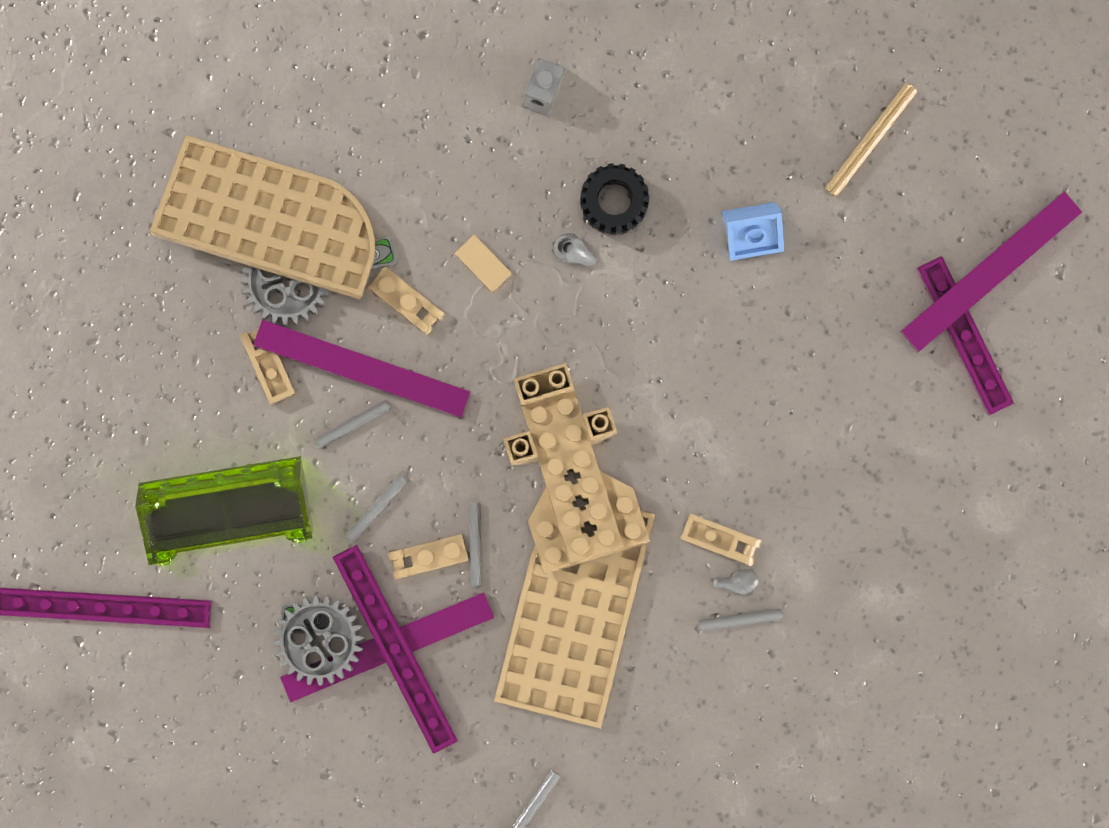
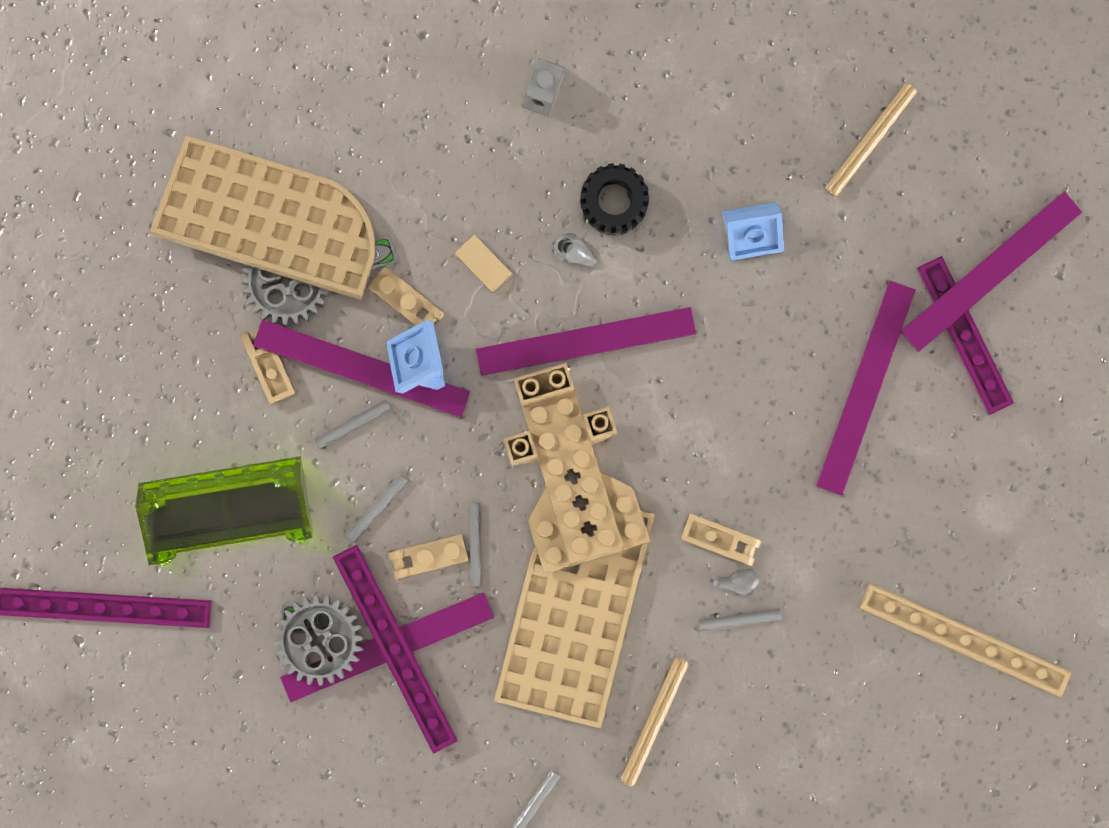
(416, 358): none -> light blue bracket
(586, 341): none -> magenta tile
(654, 721): none -> tan axle
(865, 388): none -> magenta tile
(965, 640): none -> tan tile

